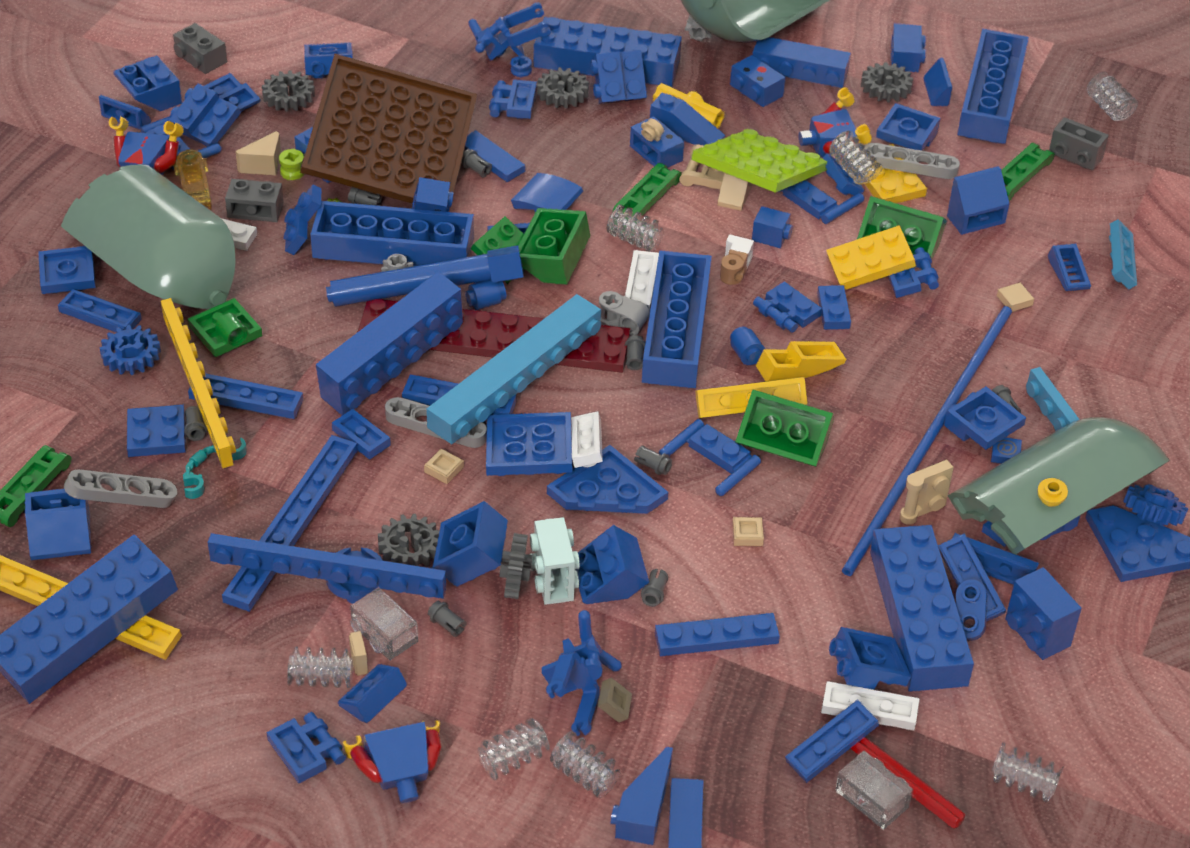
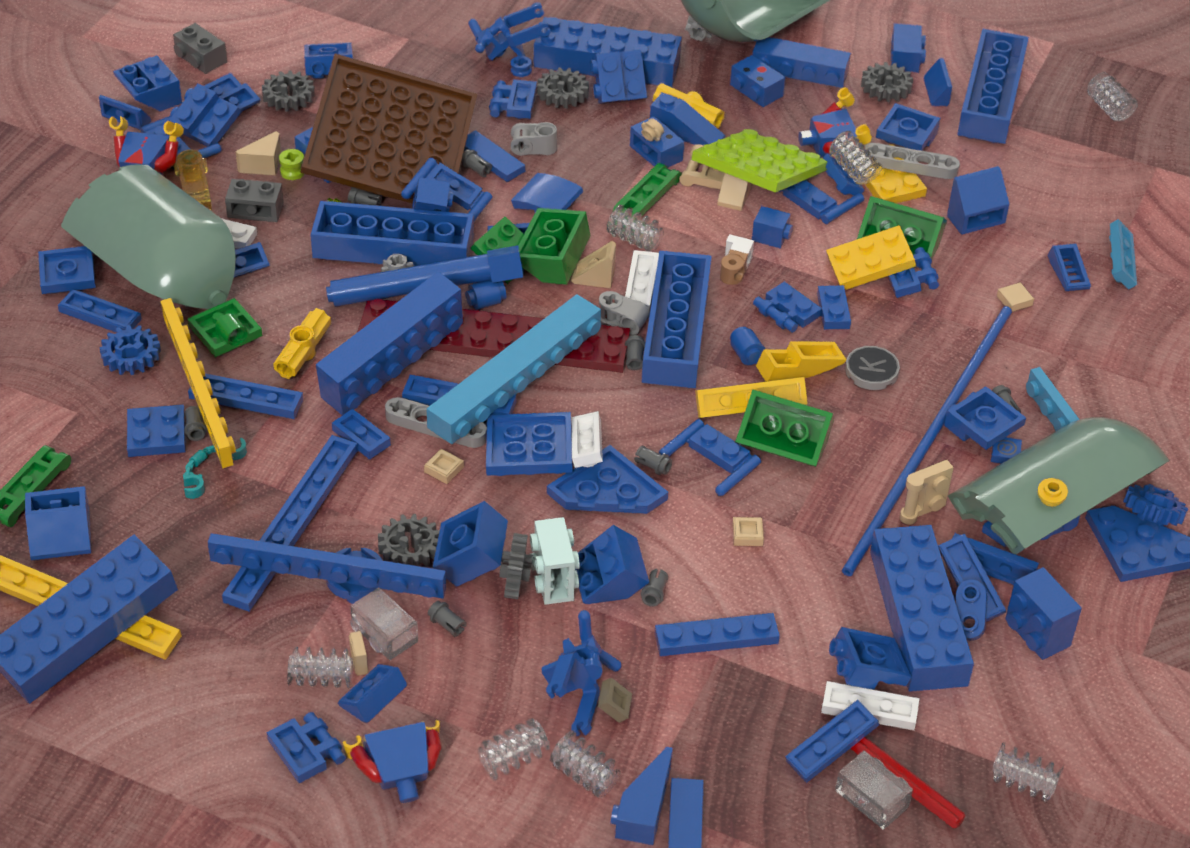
(87, 486): light grey beam -> none
(250, 259): none -> blue slope
(298, 218): blue plate -> none
(302, 343): none -> yellow piece
(464, 191): none -> blue plate
(536, 138): none -> light grey piece
(596, 268): none -> tan slope
(872, 367): none -> tile
(1024, 167): green plate -> none
(1078, 143): dark grey brick -> none

